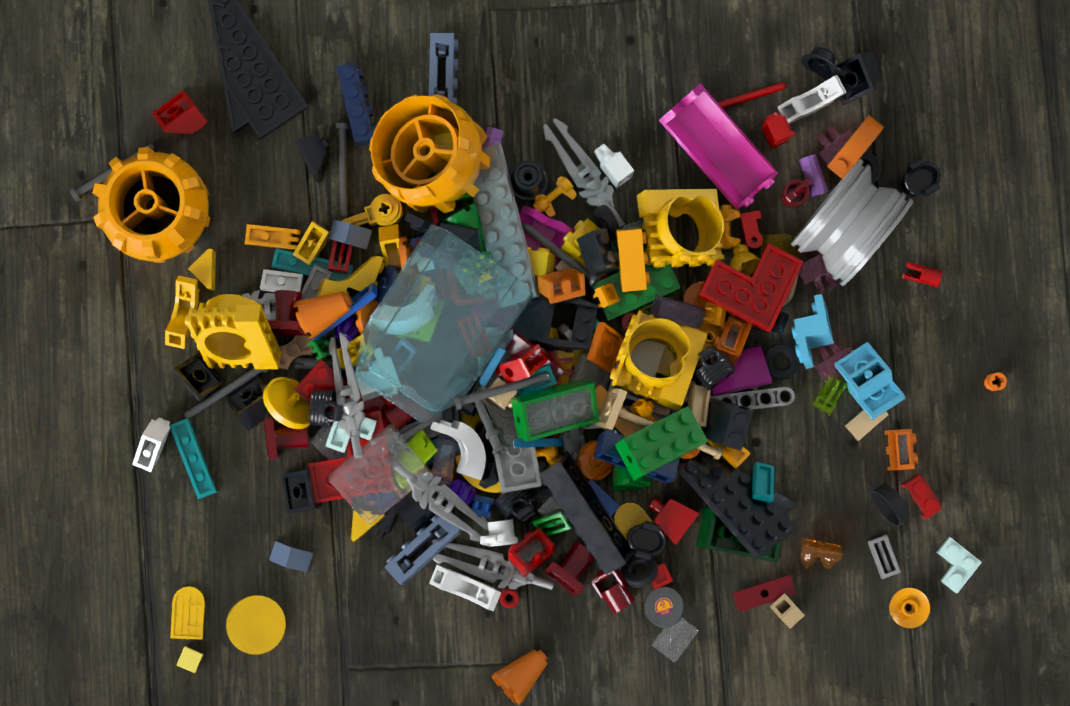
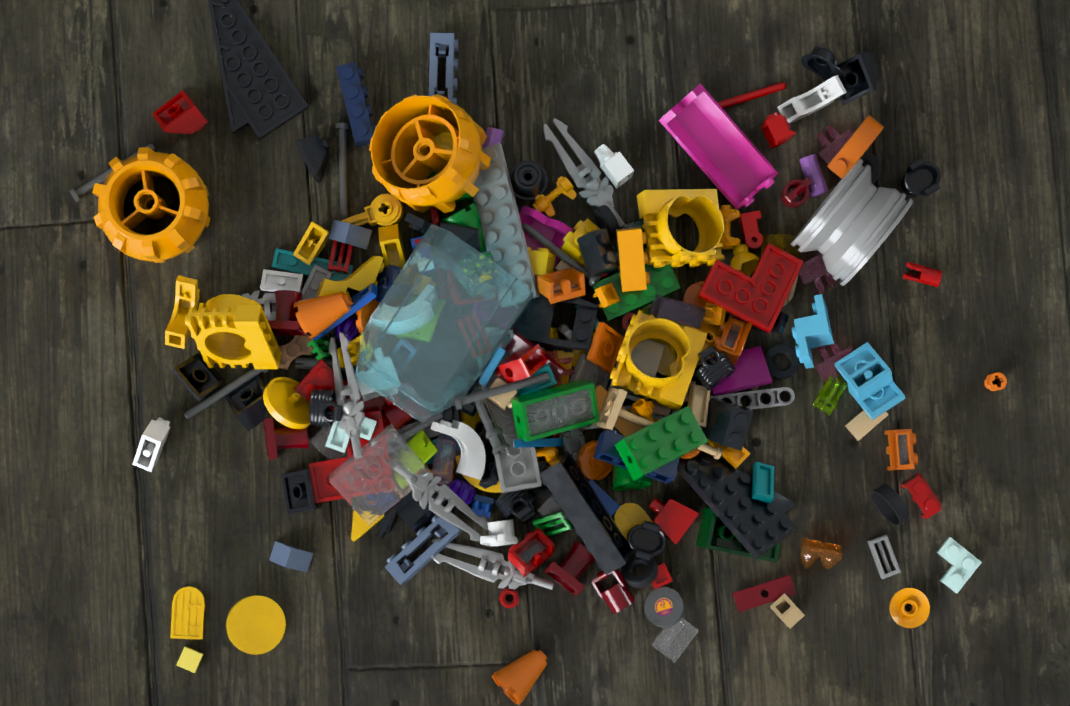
(193, 458): teal tile -> none
(204, 269): yellow slope -> none
(271, 237): light orange hinge -> none
(405, 249): orange tile -> none
(465, 587): white arch -> none

